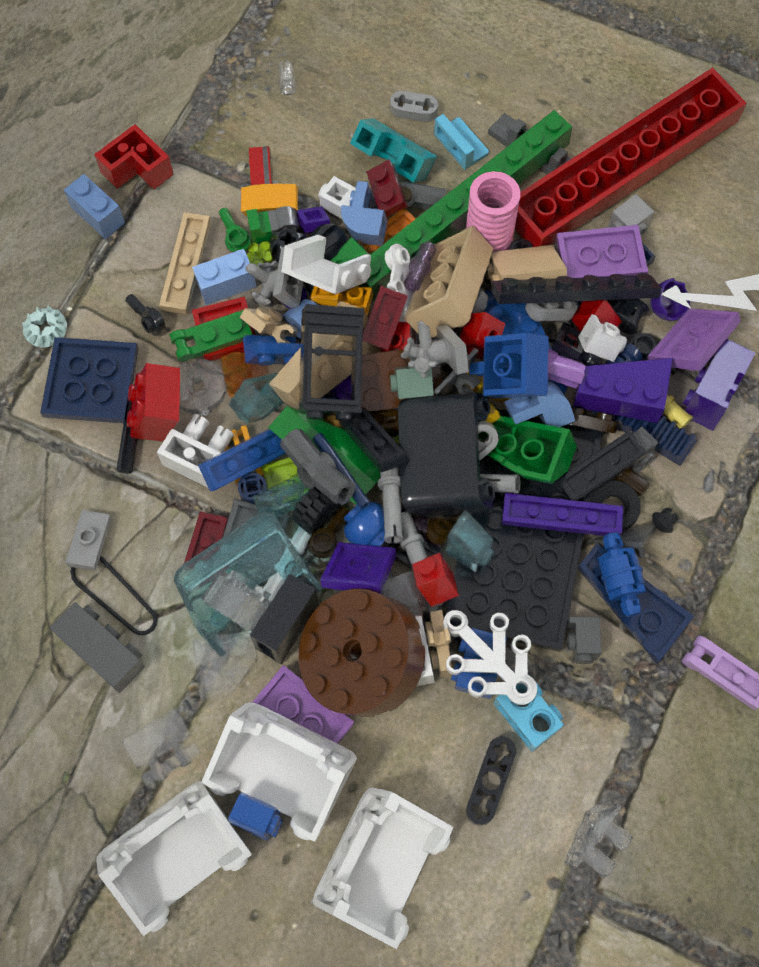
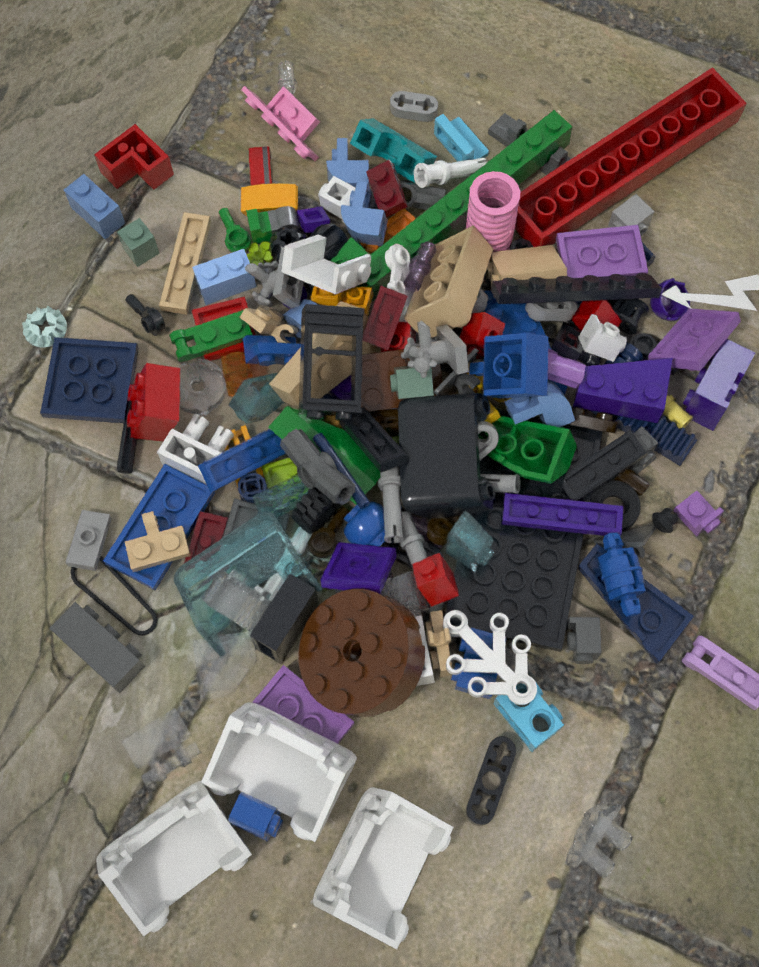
(138, 242): none -> sand green brick
(157, 546): none -> tan plate
(175, 502): none -> blue plate
(289, 115): none -> bright pink bracket
(344, 169): none -> medium blue brick
(442, 172): none -> white pin
(698, 514): none -> medium lavender bracket

